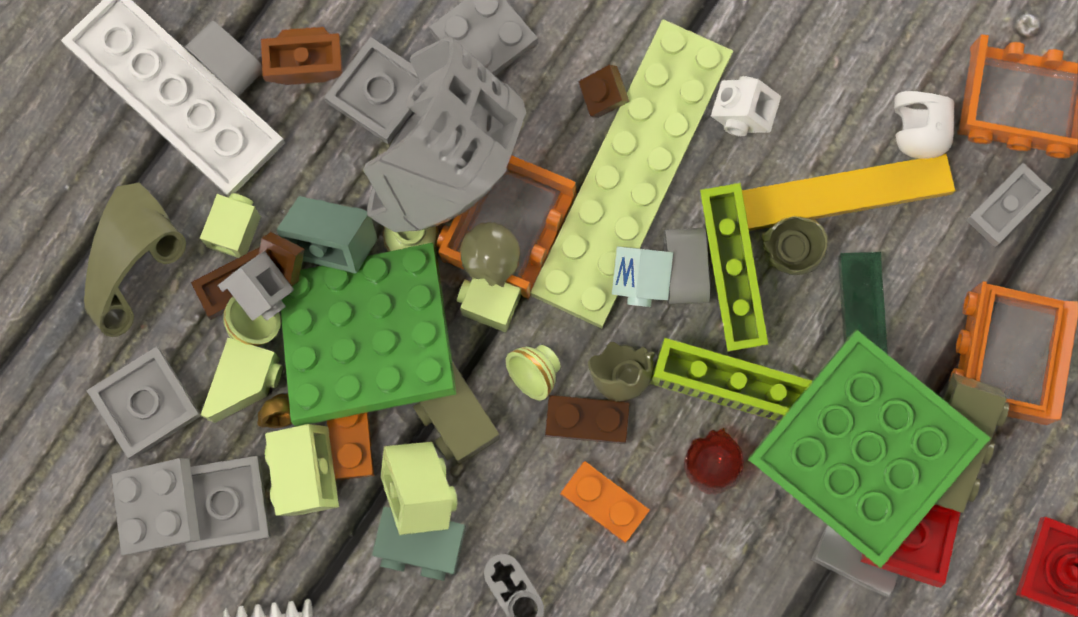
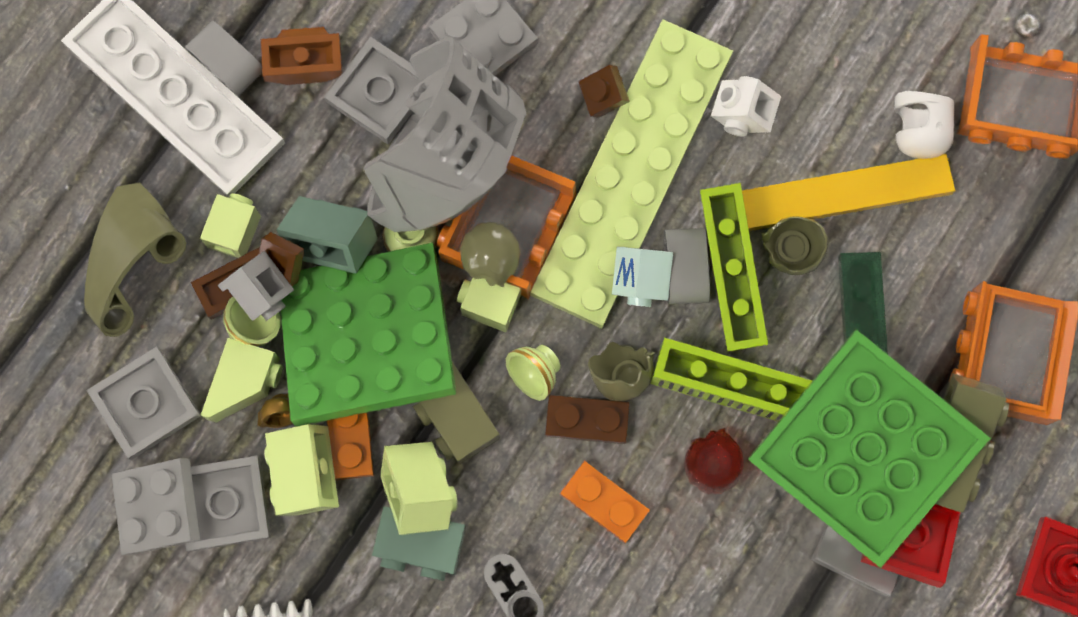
(1009, 204): light grey plate -> none

